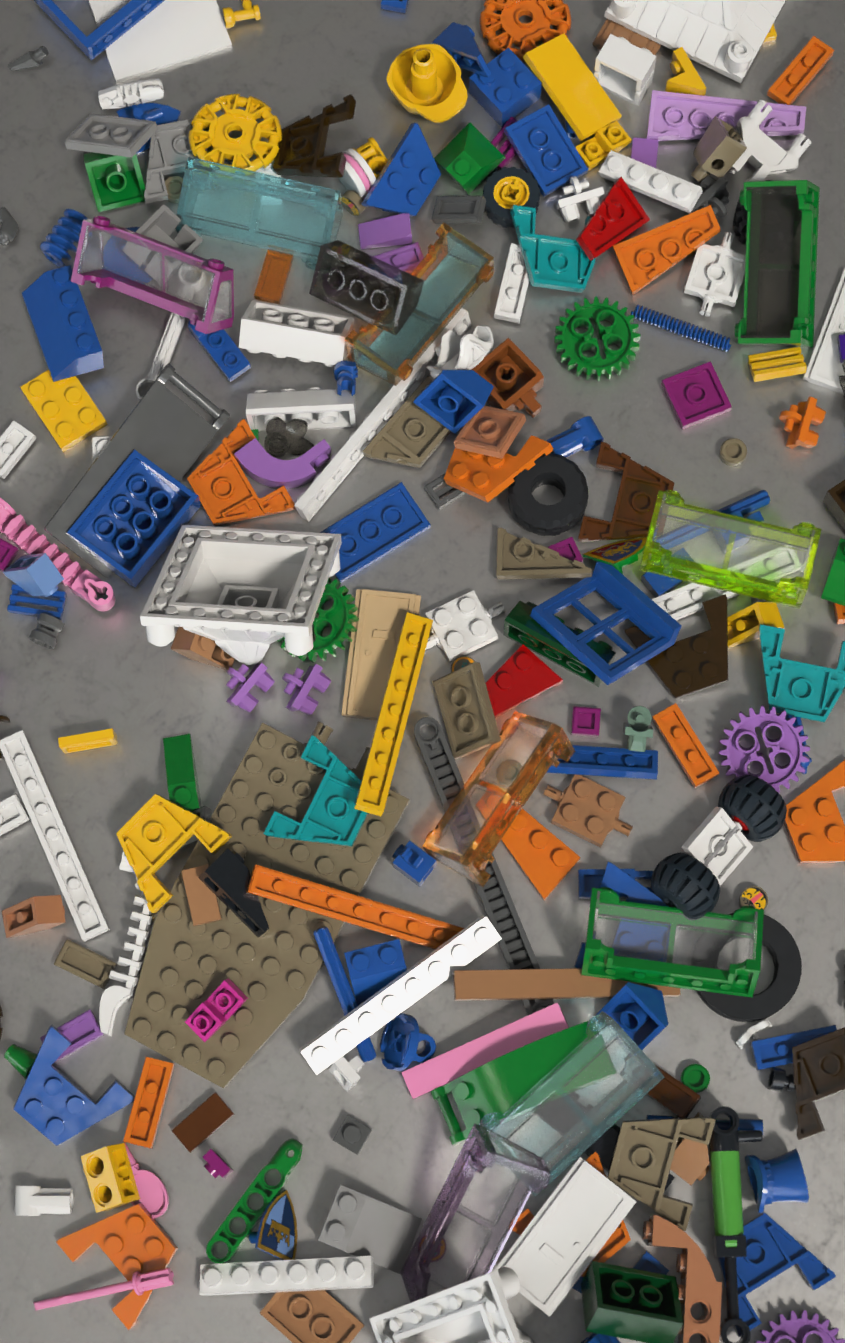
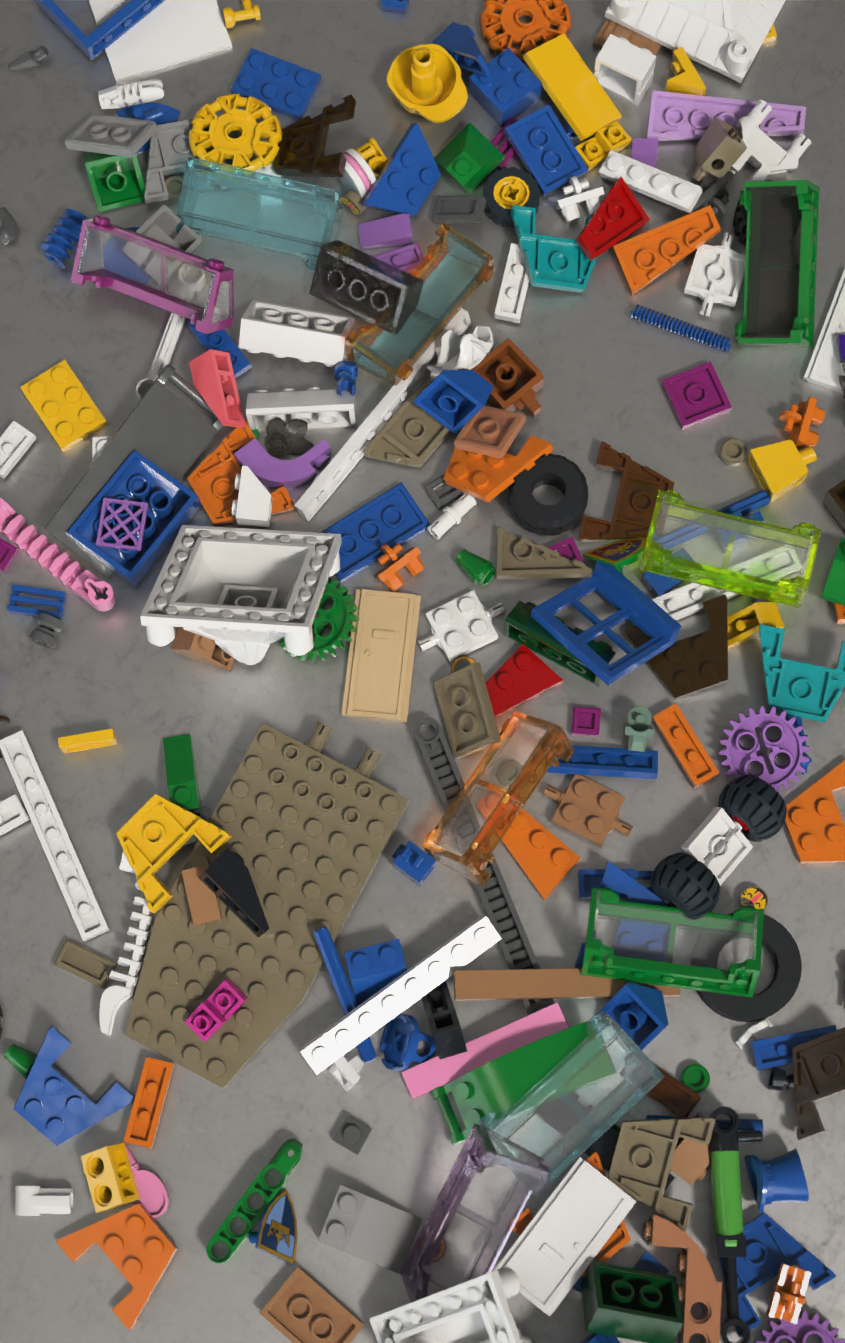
(33, 915): nougat slope -> none
(35, 574): medium blue slope -> none
(63, 325): blue slope -> none
(80, 1031): medium lavender tile -> none
(139, 1283): bright pink piece -> none
(141, 526): none -> medium lavender window
(203, 1122): reddish brown tile -> none
(216, 384): none -> coral slope
(216, 1165): magenta plate -> none
(253, 501): none -> white slope
(257, 677): medium lavender hips -> none
(273, 277): clear orange tile -> none
(277, 83): none -> blue plate
(287, 1275): white plate -> none
(312, 679): medium lavender hips -> none
(332, 811): teal wing -> none
(349, 908): orange tile -> none
(389, 573): none -> orange hips
(393, 715): yellow plate -> none
(443, 1022): none -> black slope
(451, 515): none -> white pin
(478, 569): none -> green cone
(574, 344): green gear -> none
(581, 436): blue piece -> none
(775, 360): yellow tile -> none
(780, 466): none -> yellow torso
(788, 1293): none -> orange hips
(800, 72): orange plate -> none

